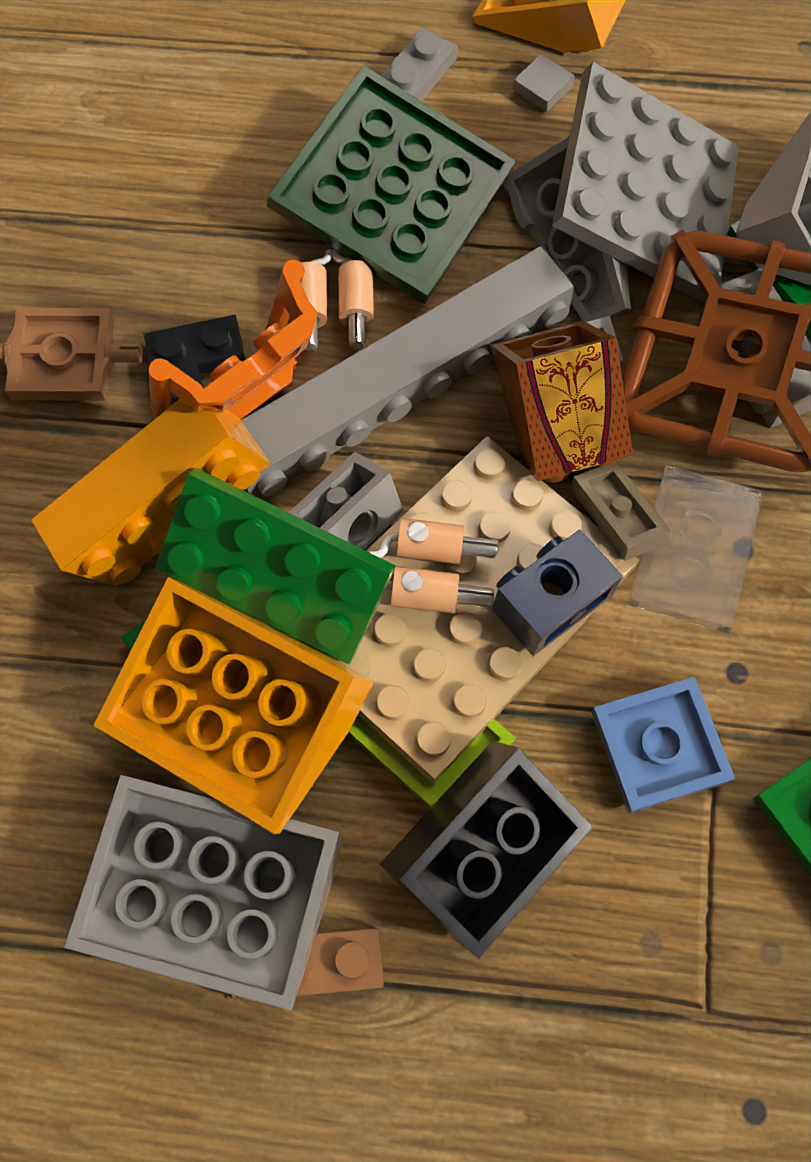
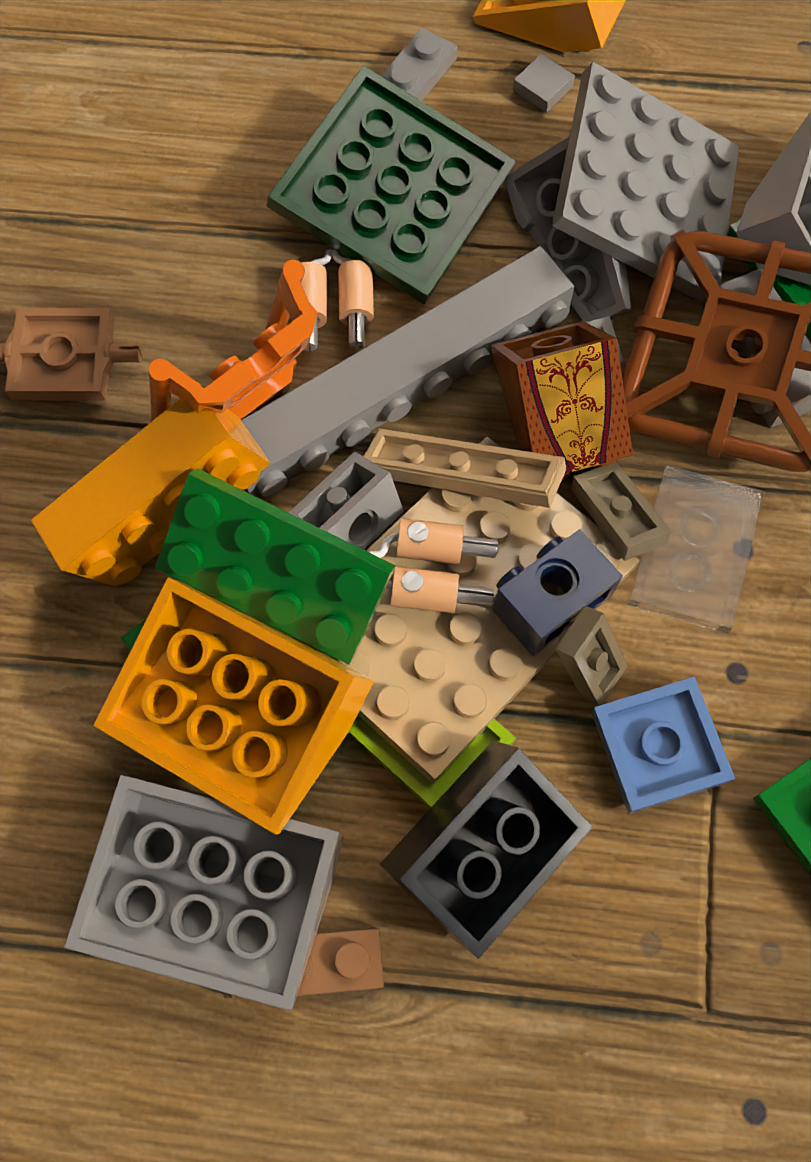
(196, 346): black plate -> none
(468, 467): none -> tan tile
(591, 655): none -> dark tan plate

